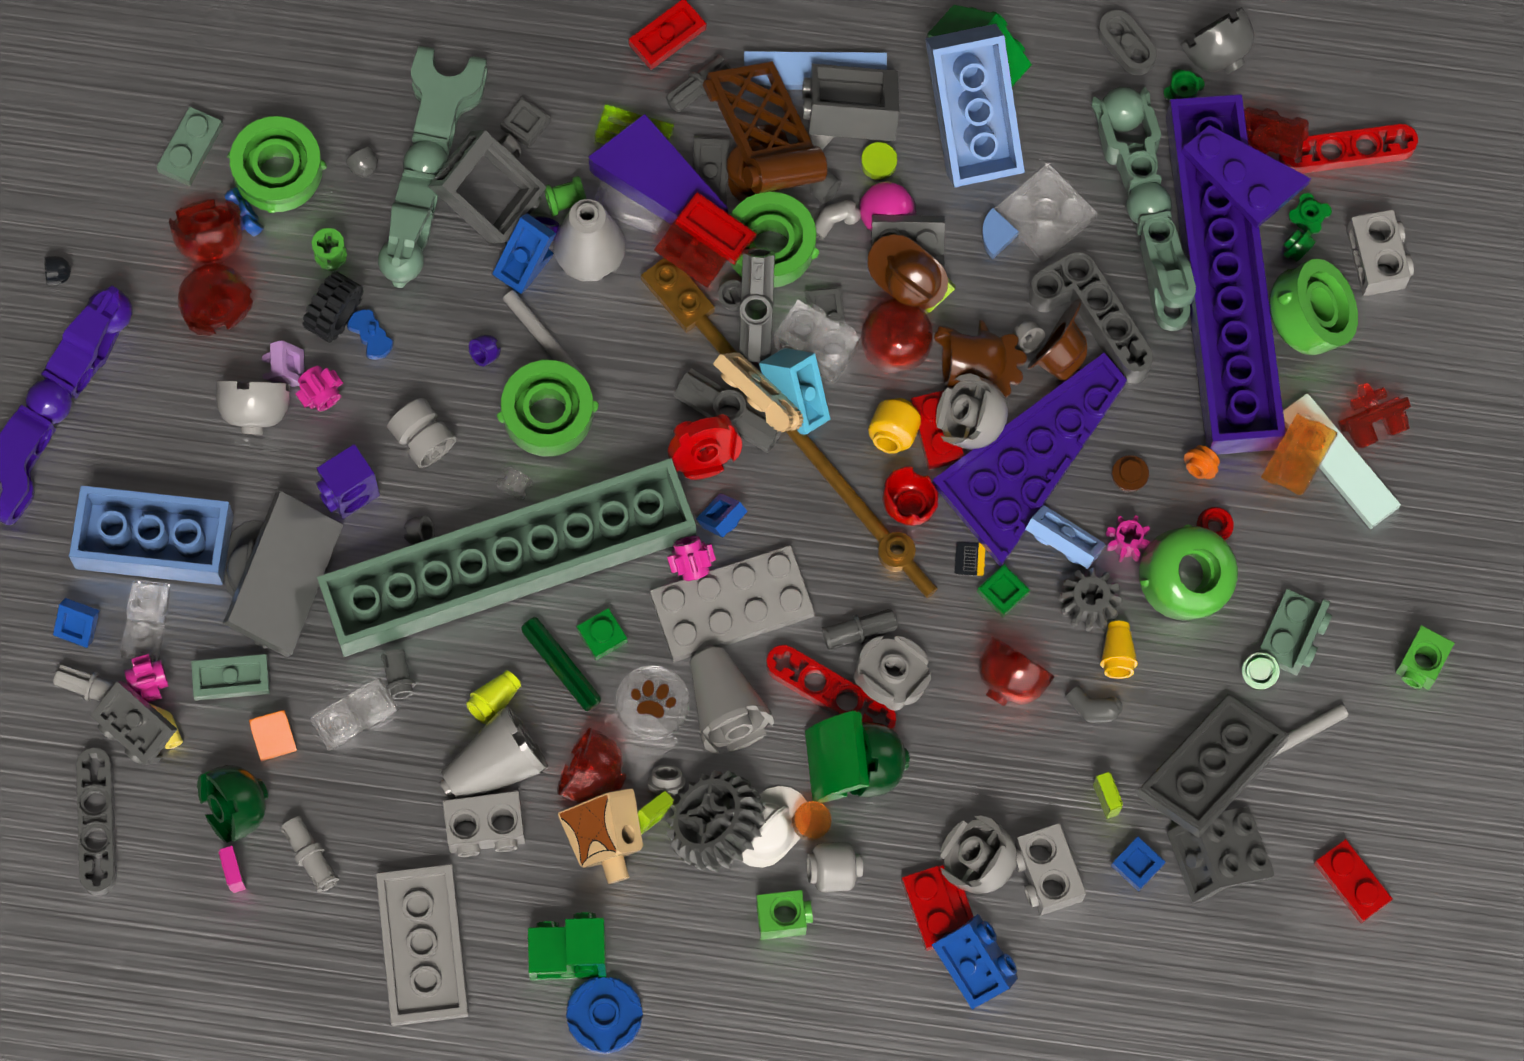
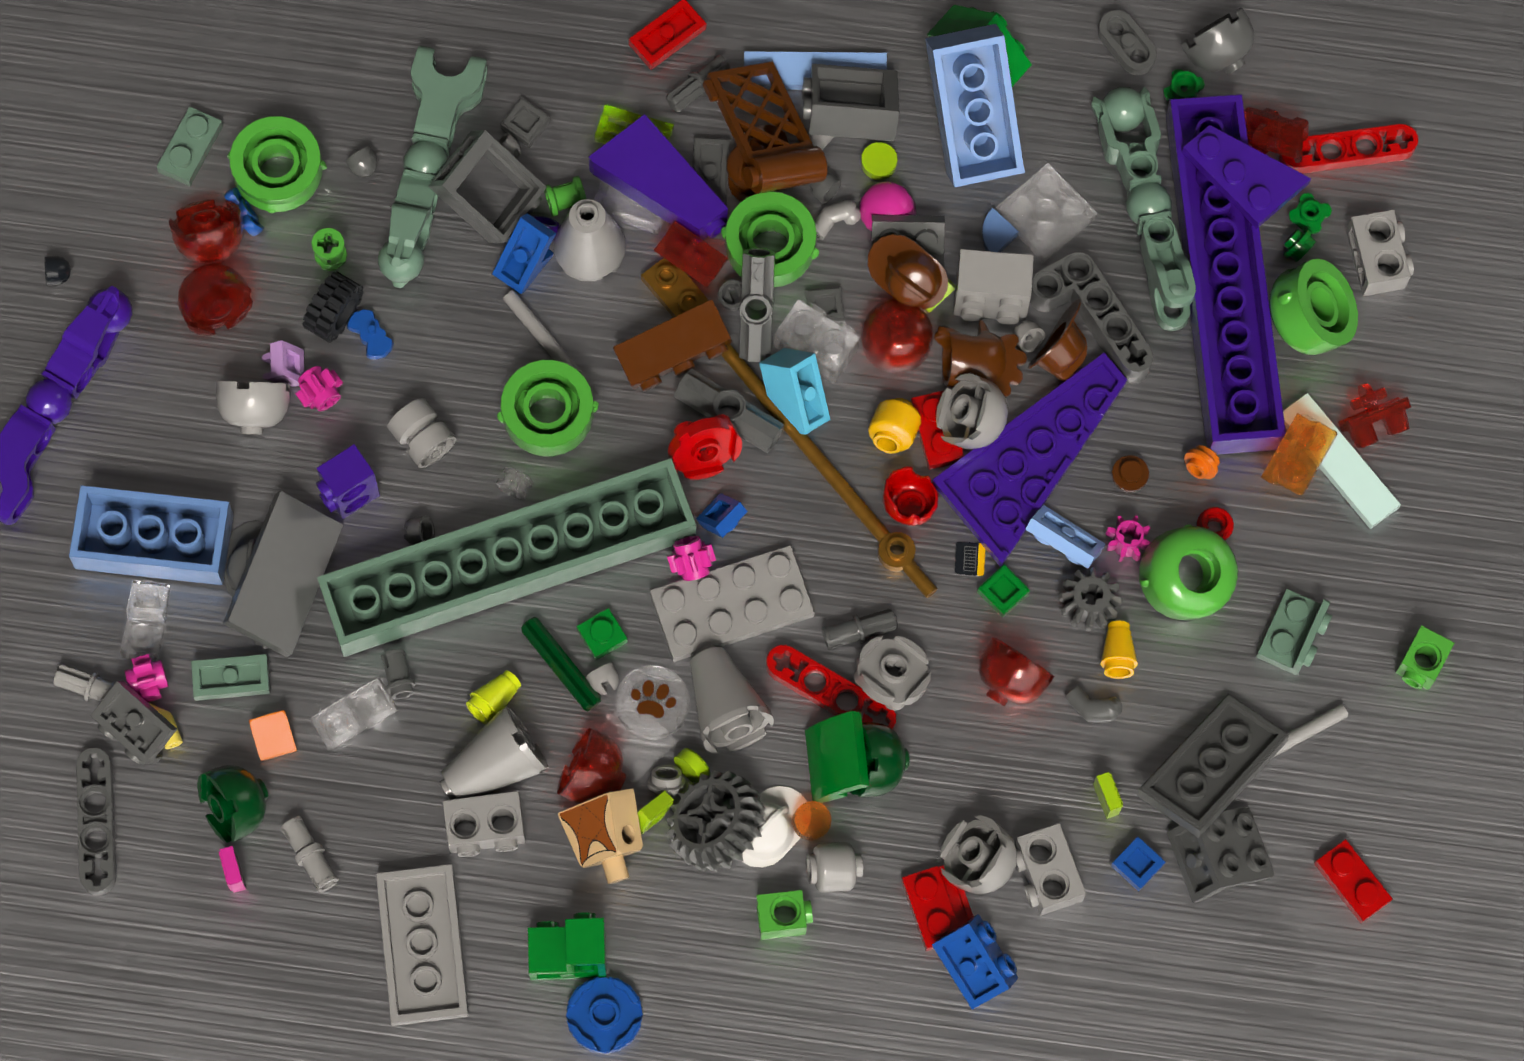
(76, 622): blue plate -> none
(484, 350): dark purple hinge -> none
(603, 677): none -> light grey hinge
(673, 346): none -> reddish brown brick
(691, 764): none -> lime tile
(715, 228): red tile -> none
(759, 391): tan hinge -> none
(993, 286): none -> light grey brick
(1260, 670): plate -> none

